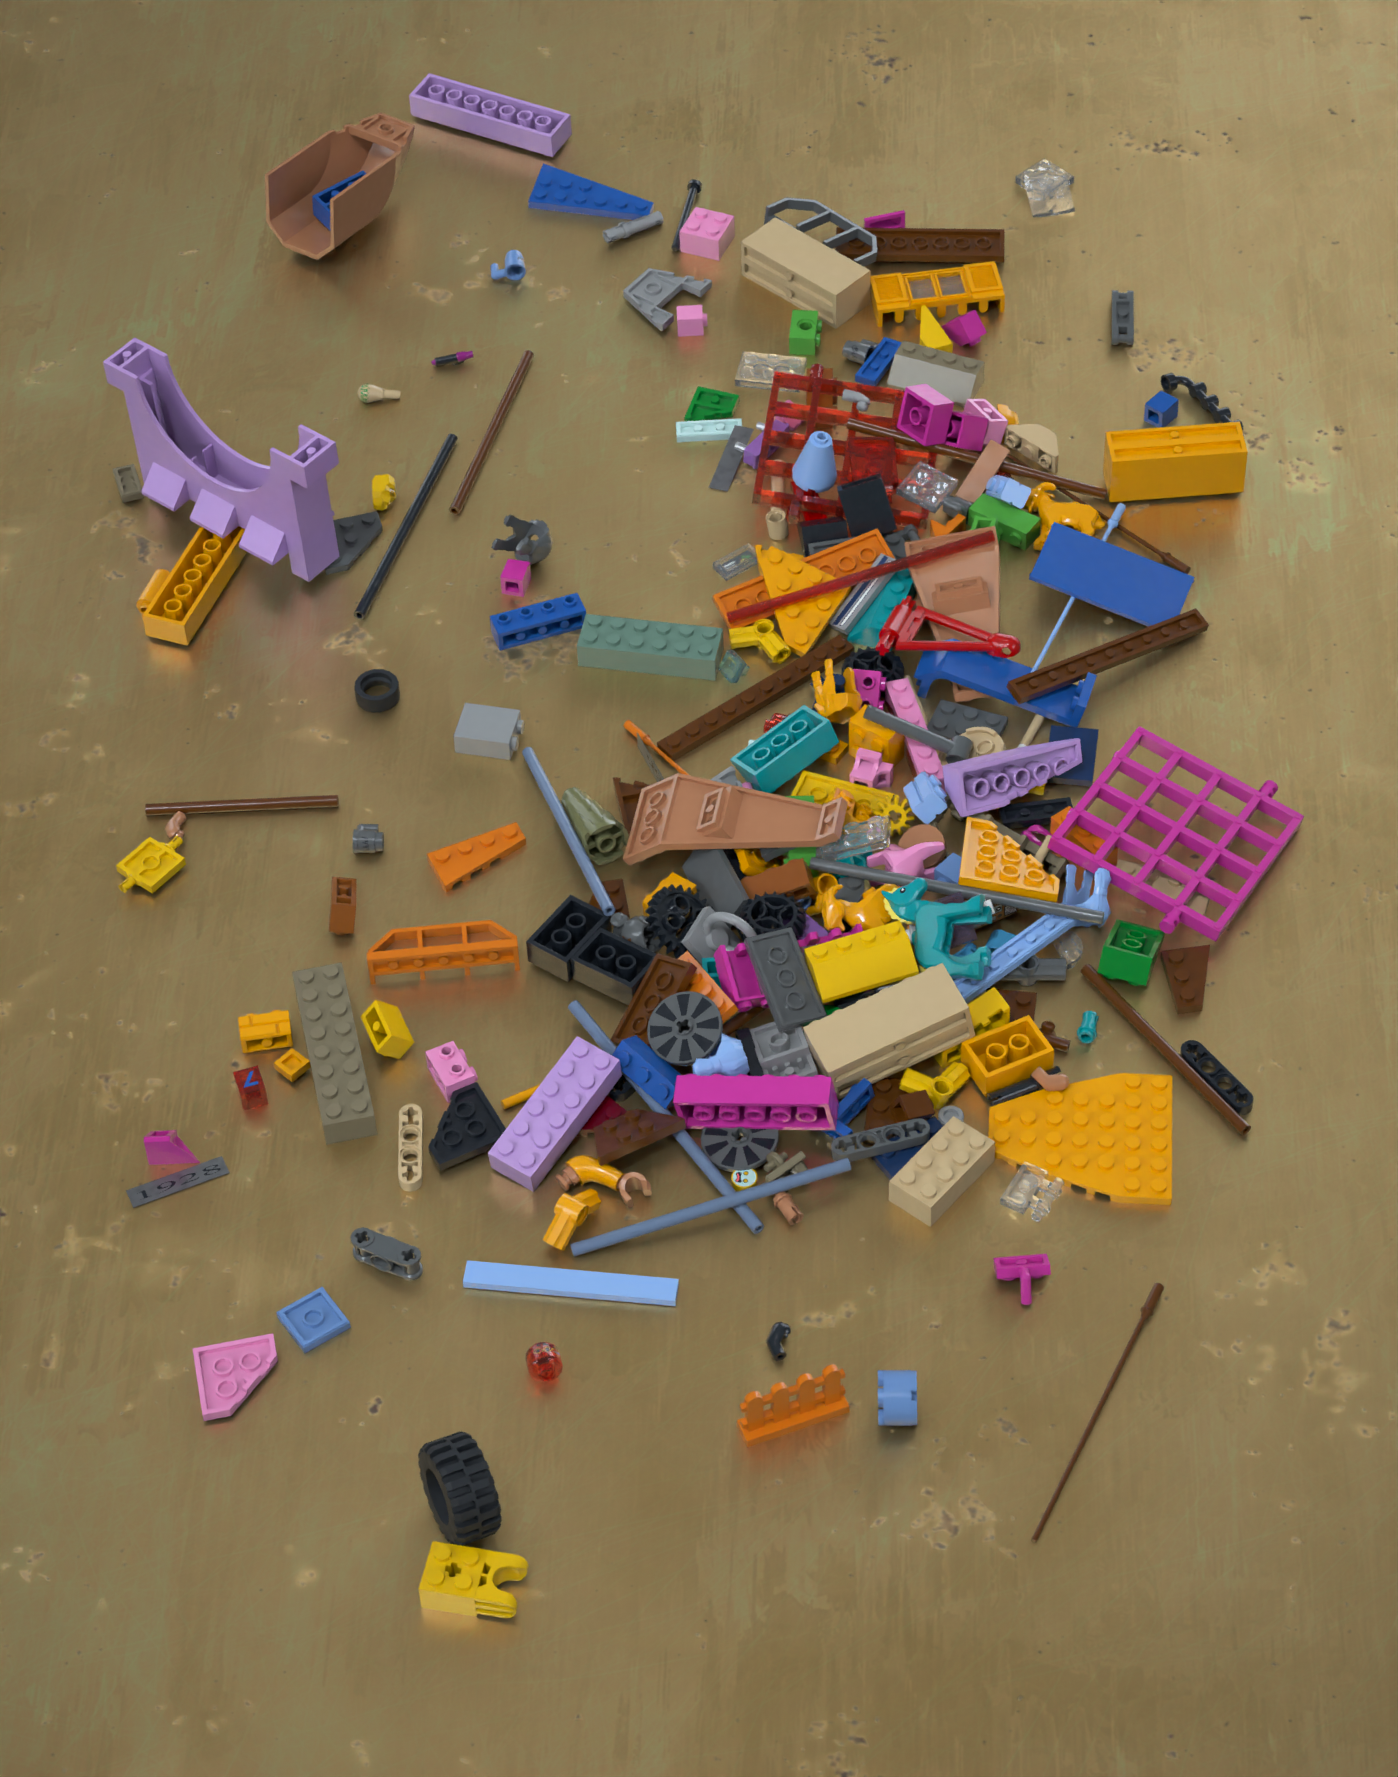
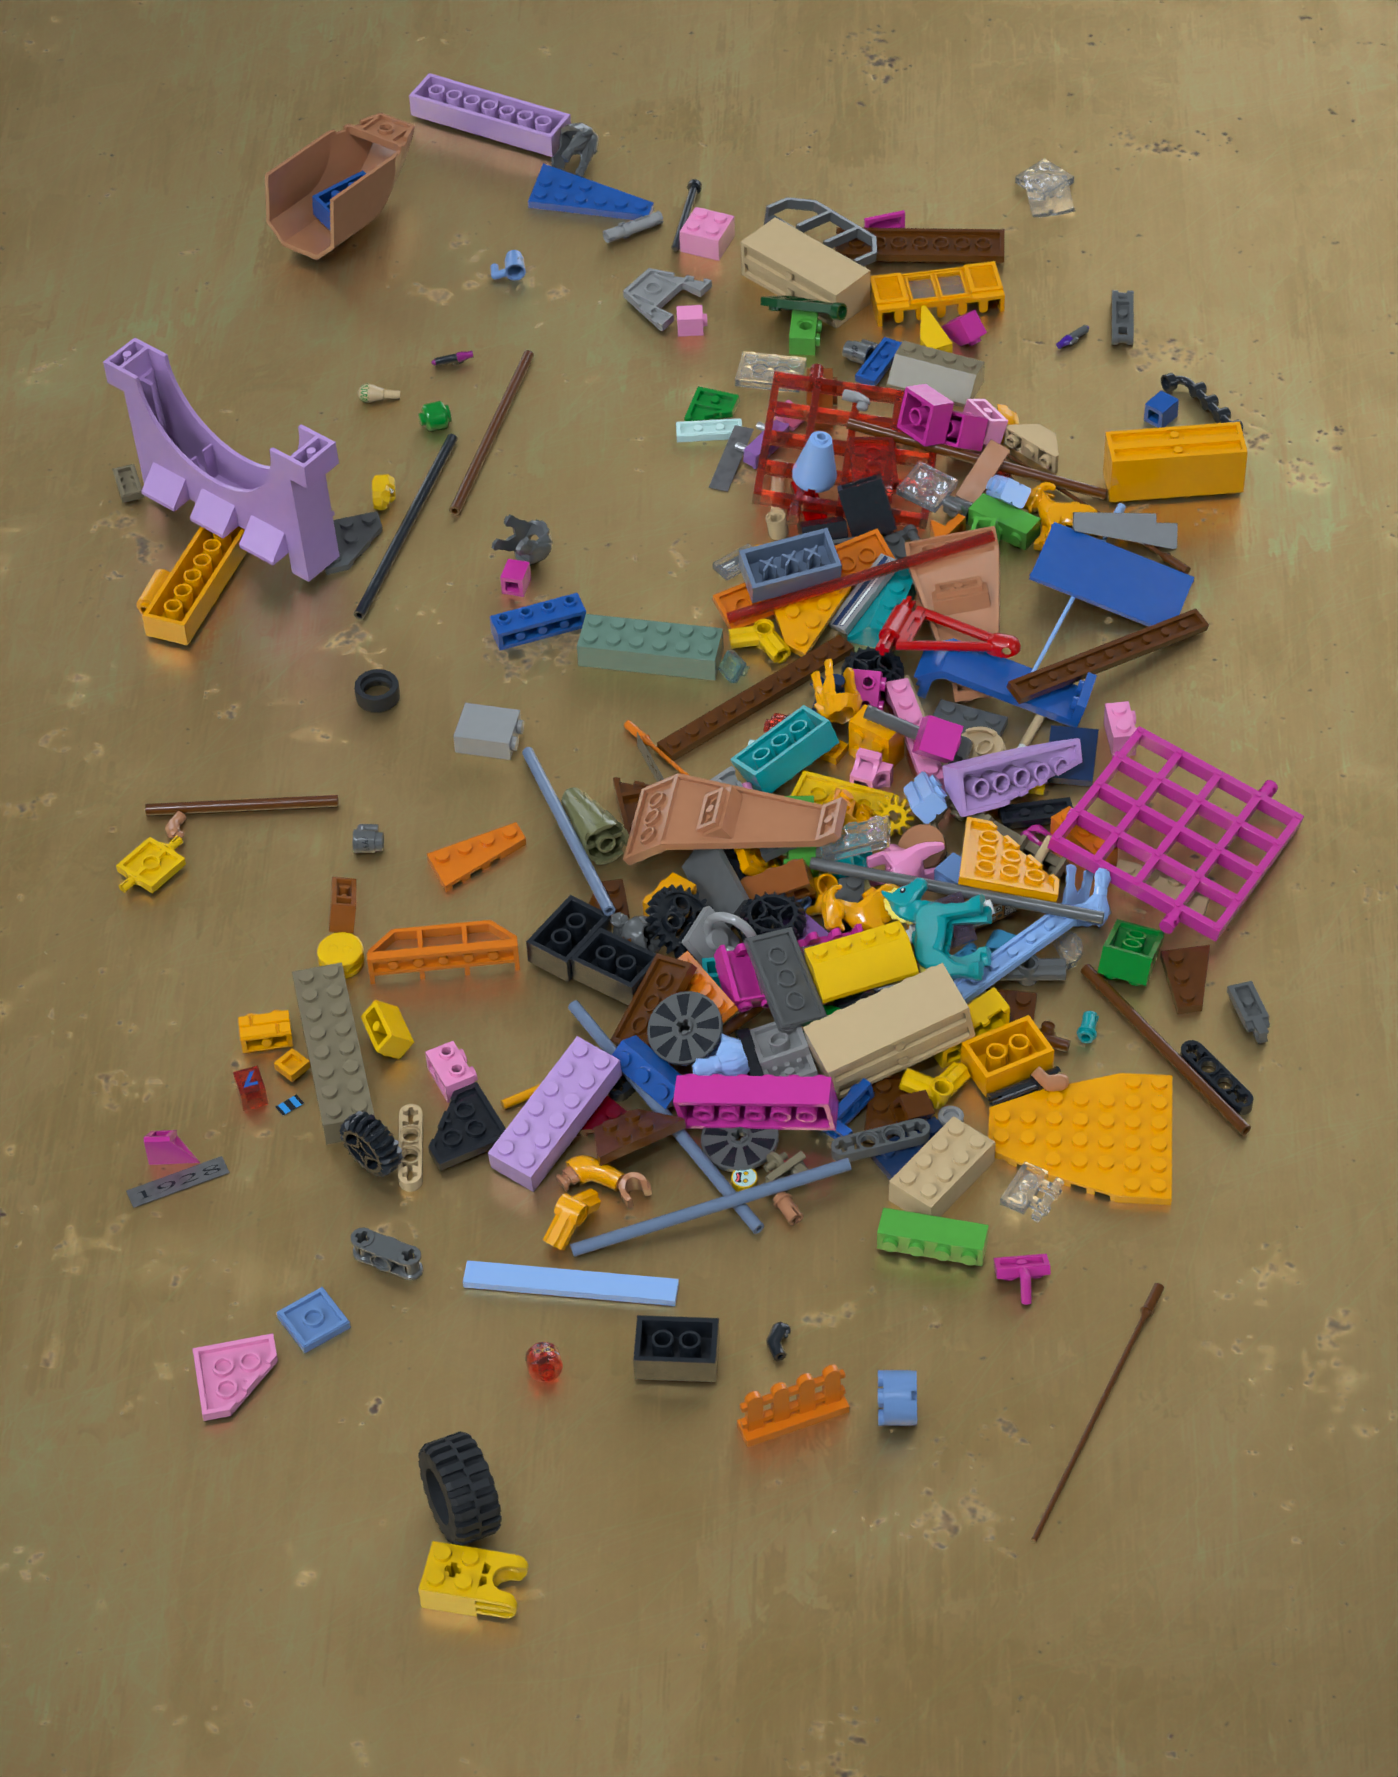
(289, 1105): none -> sticker
(342, 948): none -> yellow head
(371, 1144): none -> black gear
(435, 416): none -> green head
(576, 140): none -> dark grey piece
(676, 1348): none -> black brick
(777, 303): none -> dark green plate
(789, 565): none -> sand blue brick
(932, 1237): none -> bright green brick
(938, 739): none -> dark pink head
(1073, 337): none -> piece
(1119, 724): none -> bright pink brick
(1128, 527): none -> wedge
(1250, 1009): none -> dark grey hinge

